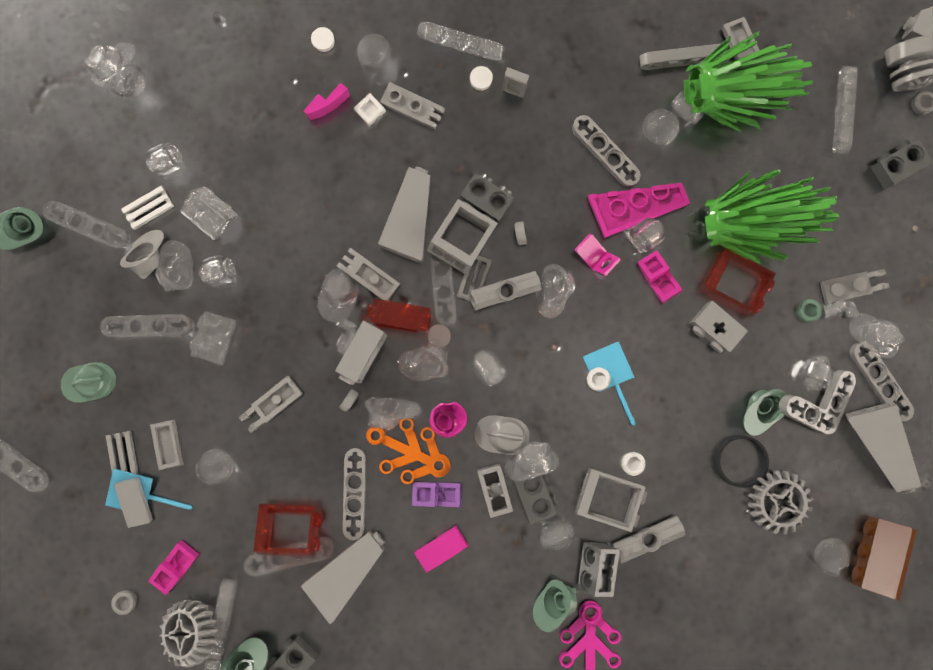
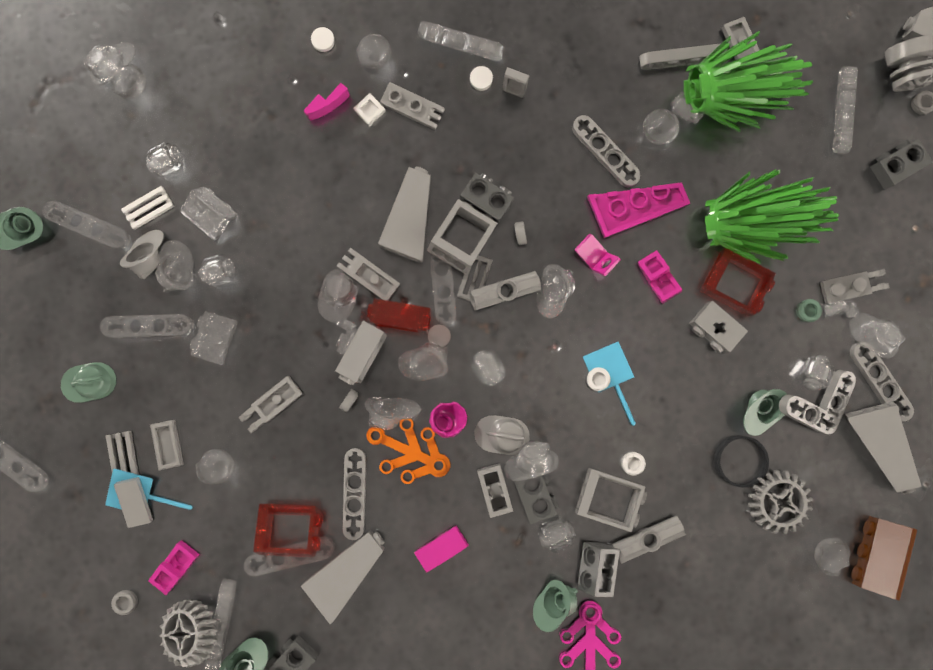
(437, 494): medium lavender slope -> none
(647, 234): clear head -> none

